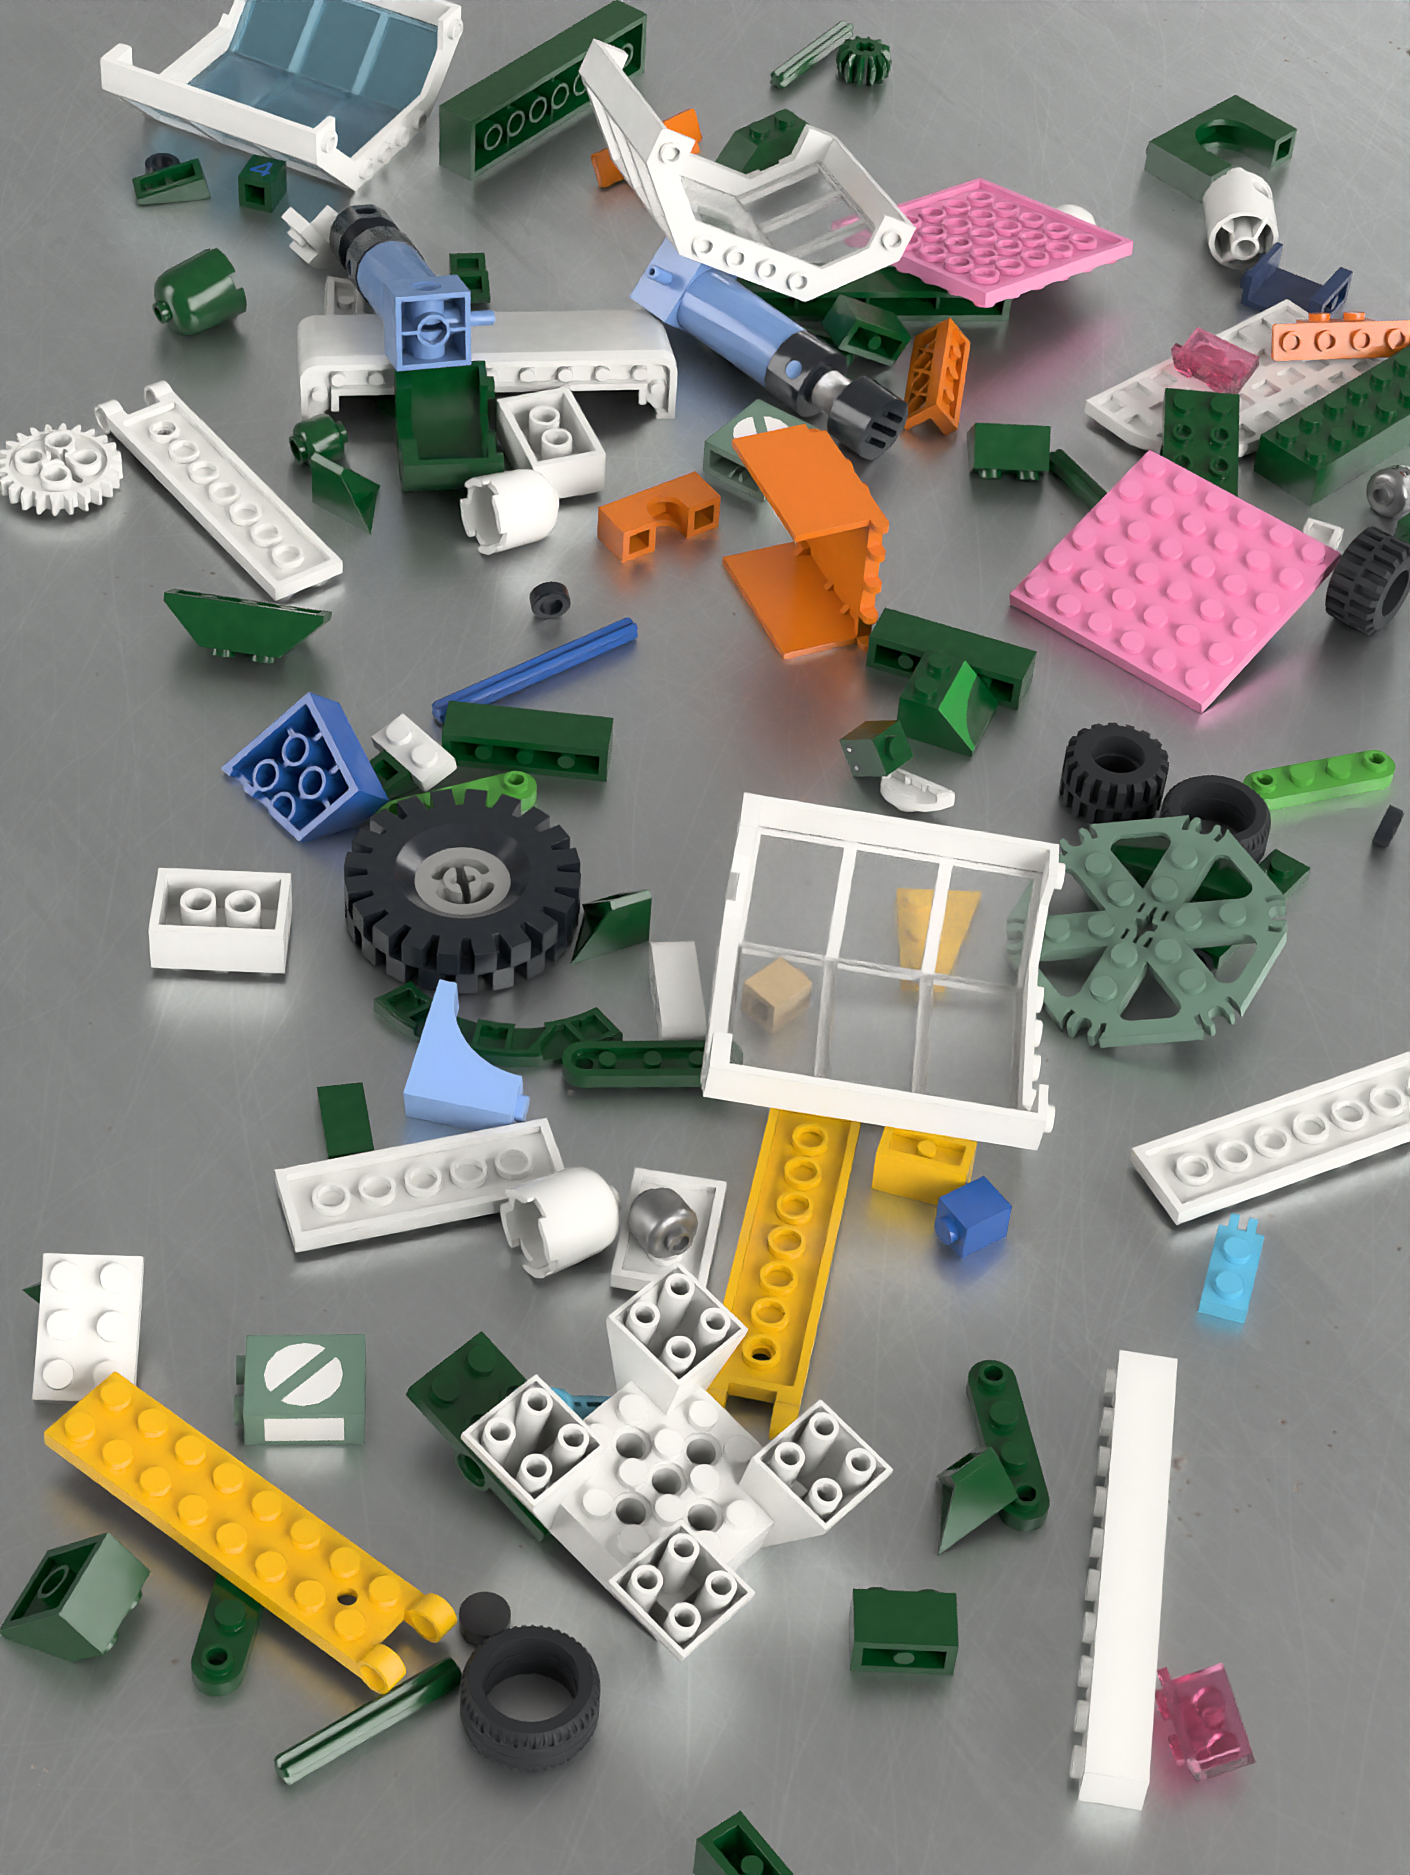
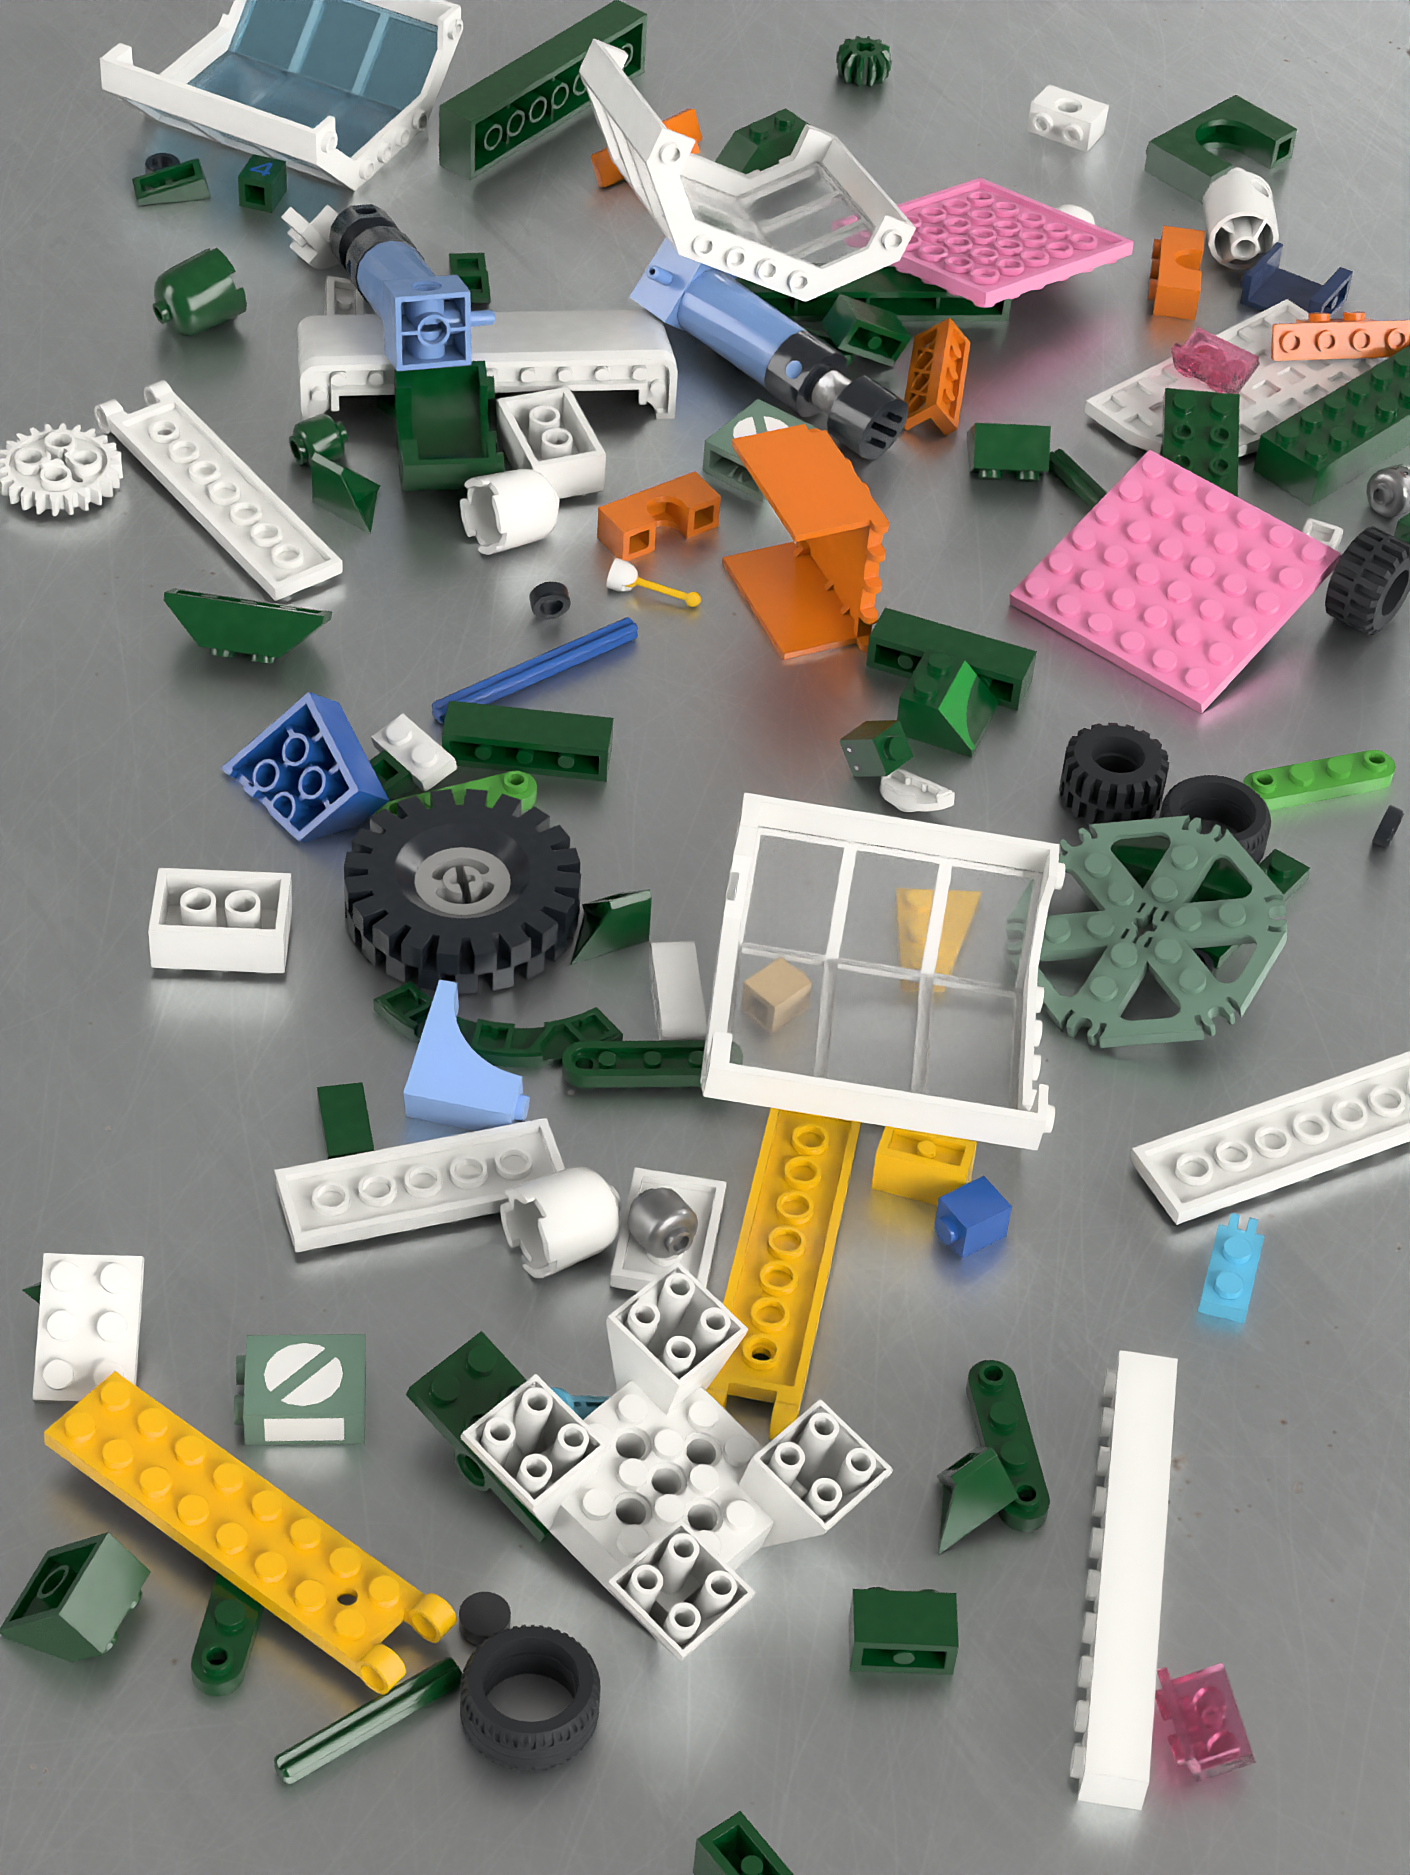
(624, 577): none -> hinge
(811, 54): axle -> none
(1067, 118): none -> white brick
(1176, 272): none -> orange arch

